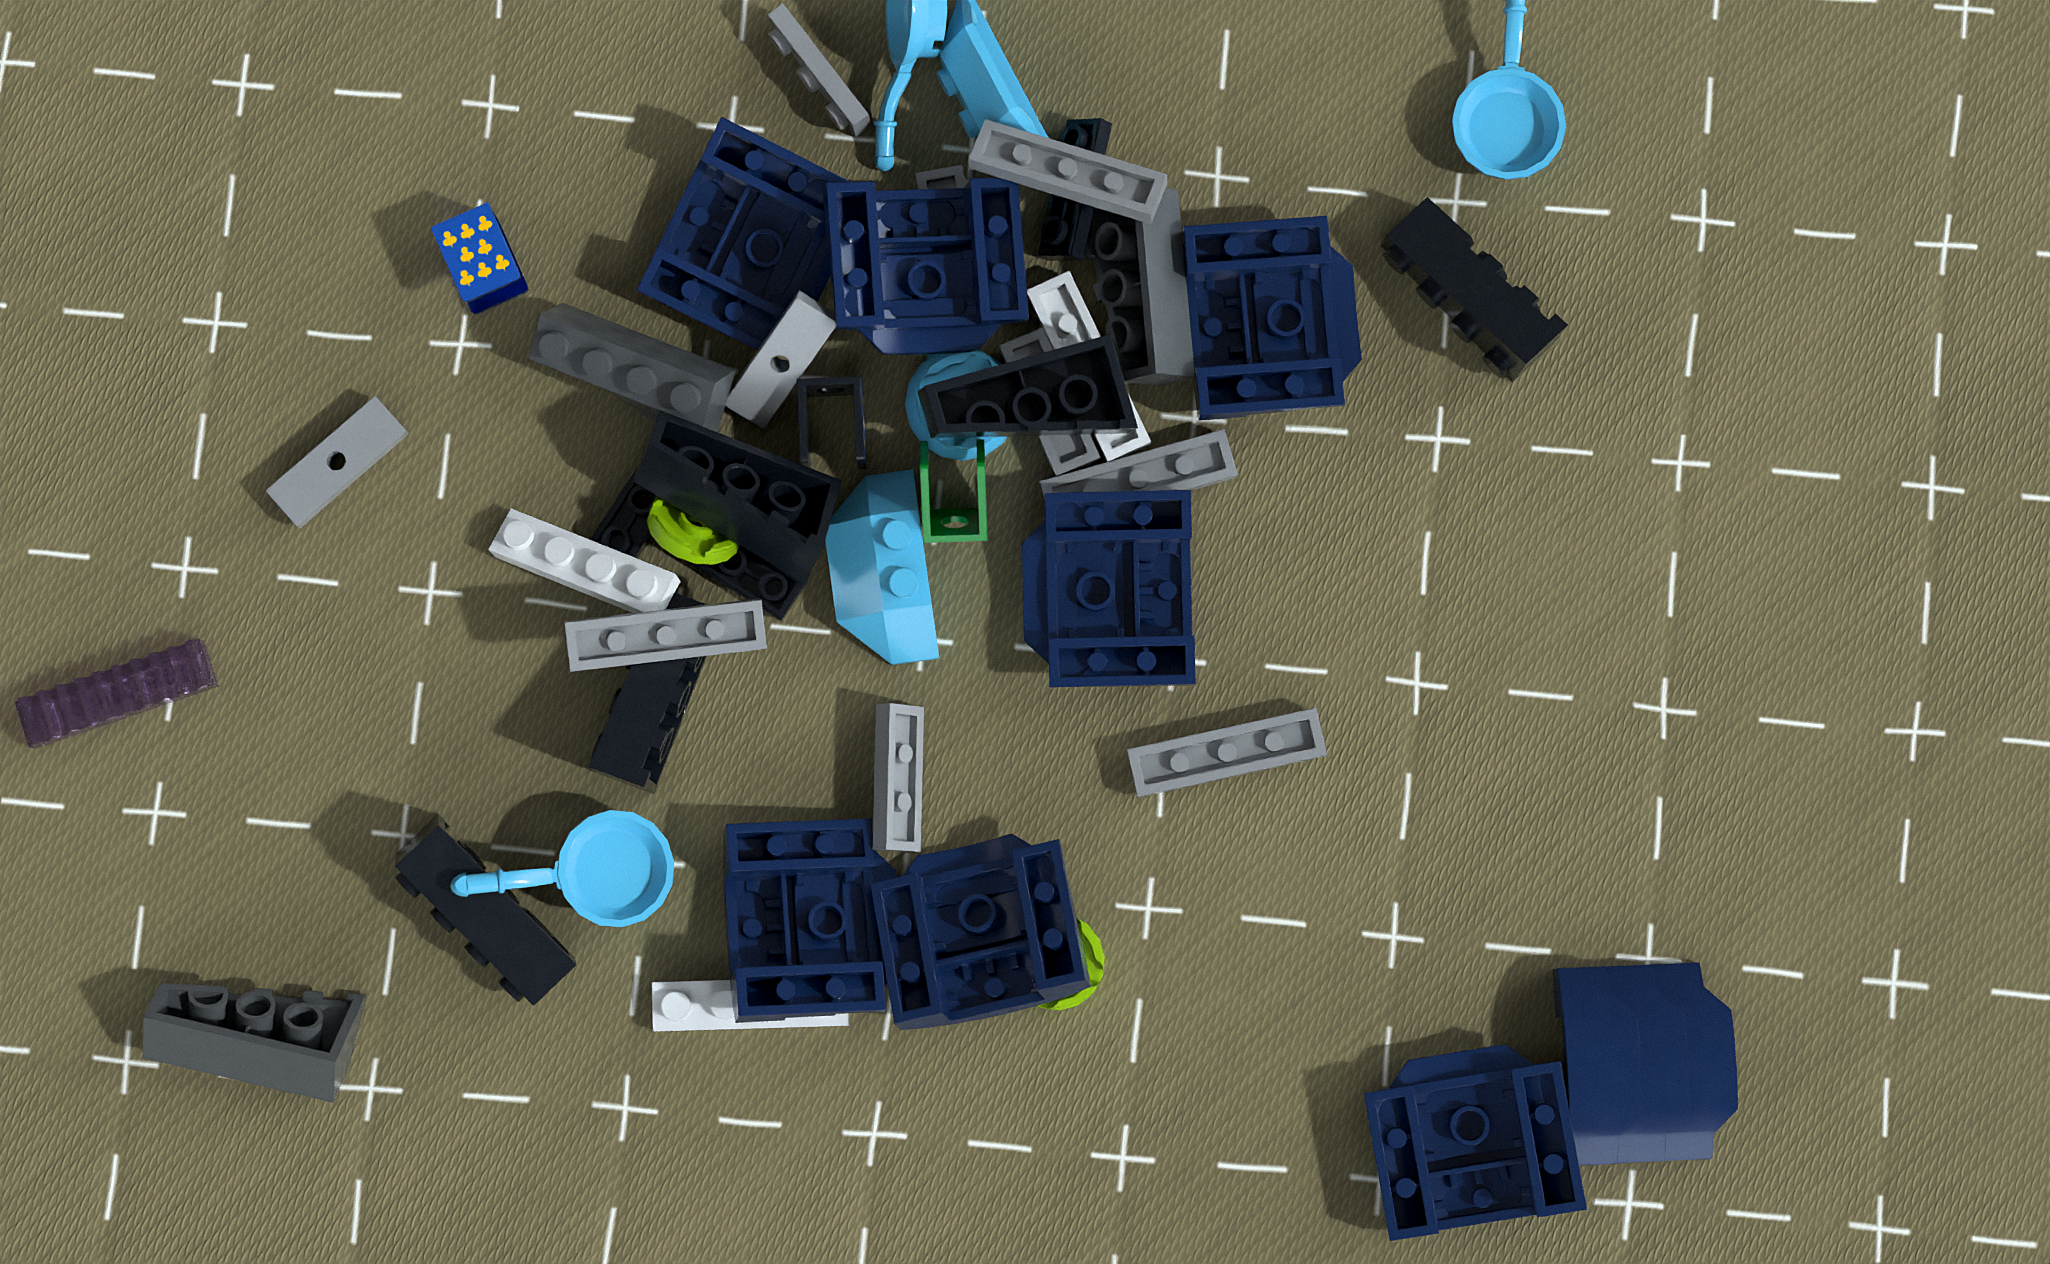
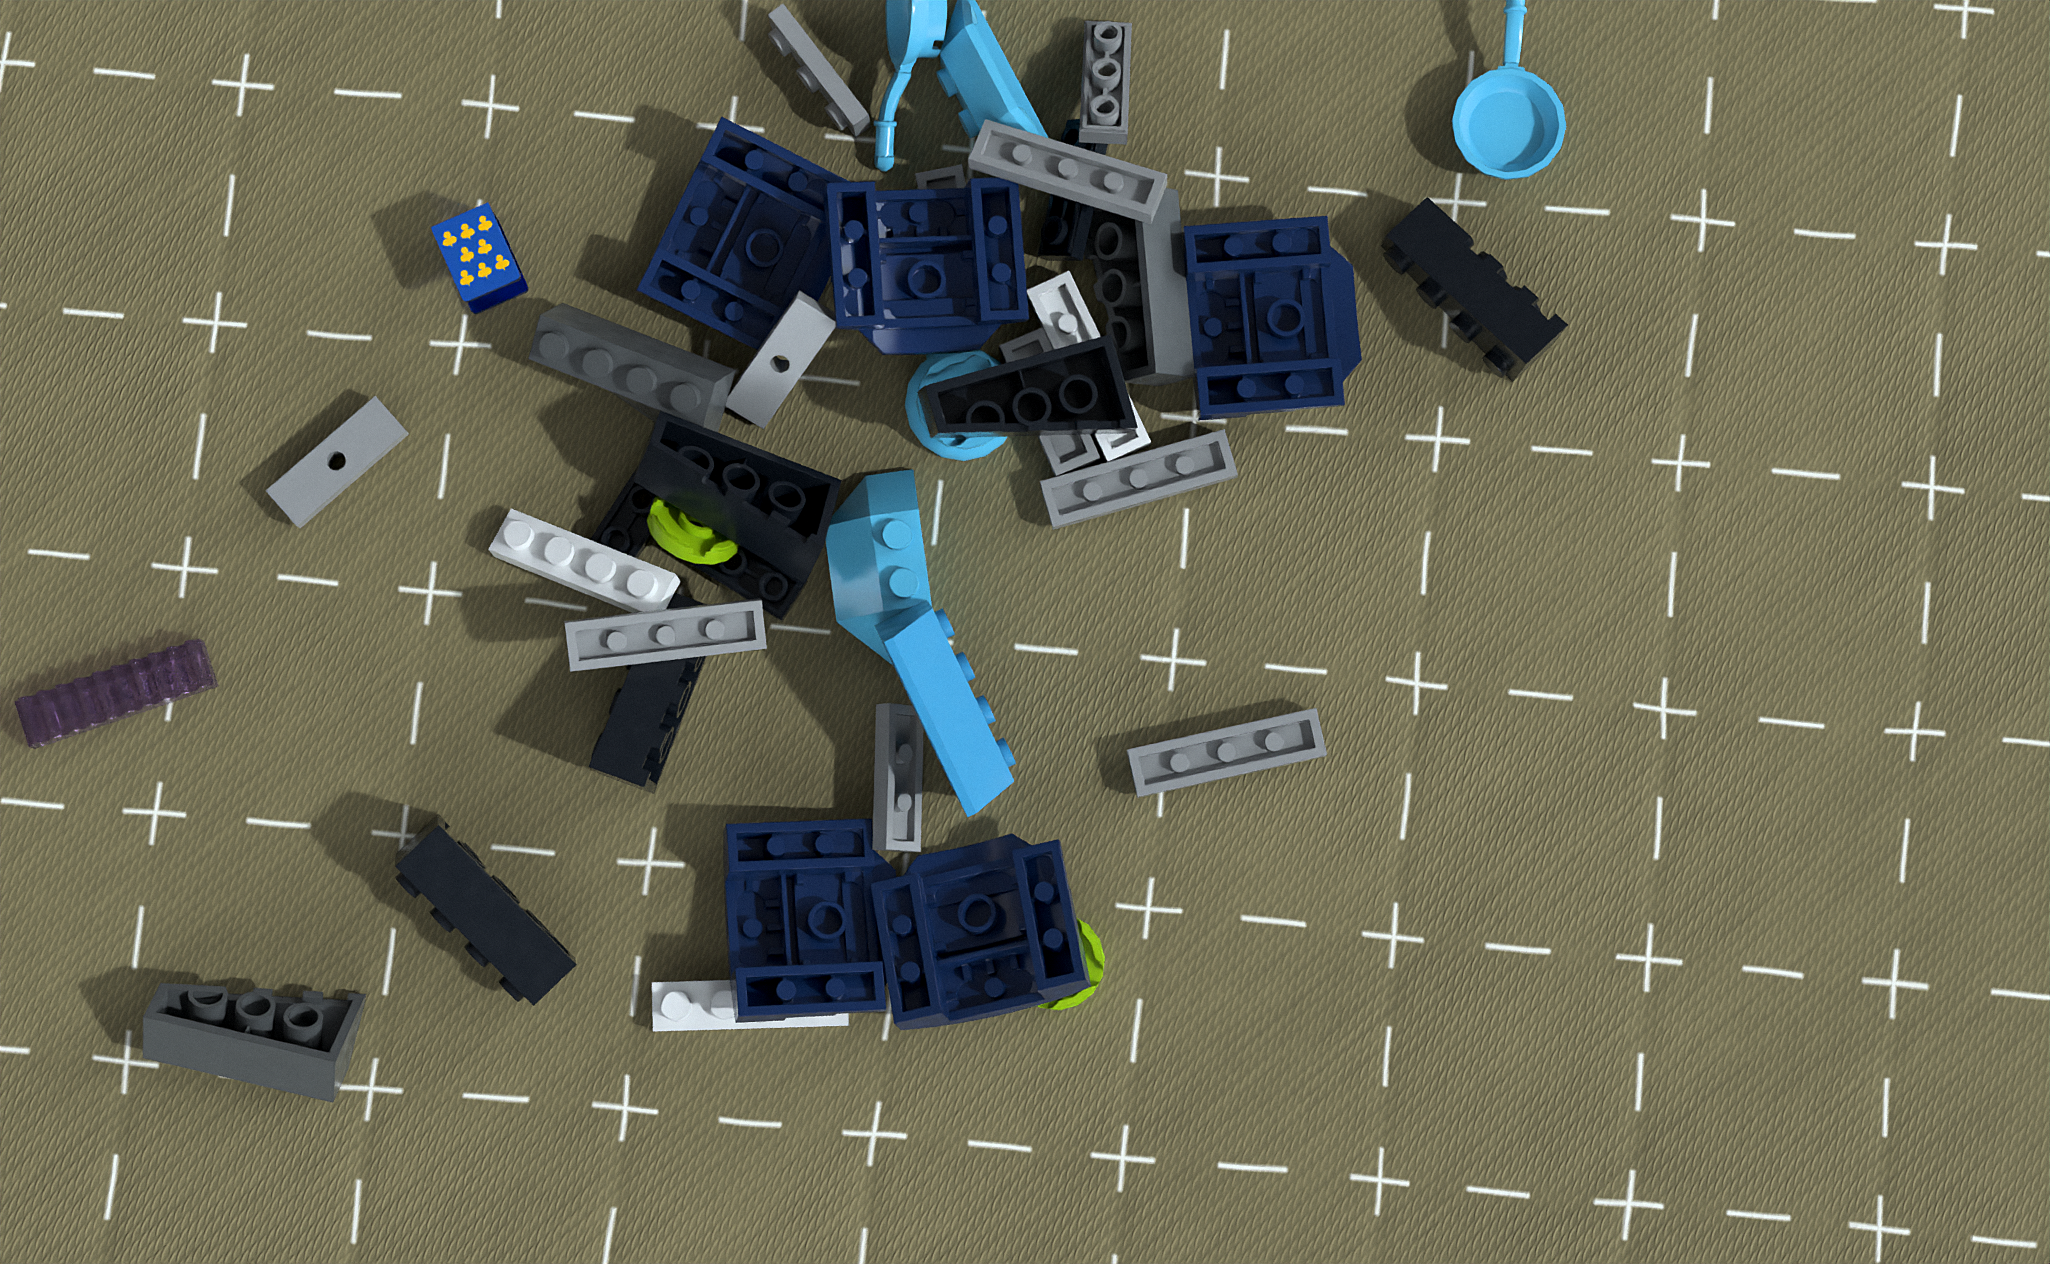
(609, 870): medium azure piece -> none
(831, 387): black piece -> none
(935, 519): green piece -> none
(946, 706): none -> dark azure slope
(1105, 82): none -> light grey tile
(1111, 589): dark blue slope -> none
(1473, 1142): dark blue slope -> none
(1645, 1062): dark blue slope -> none

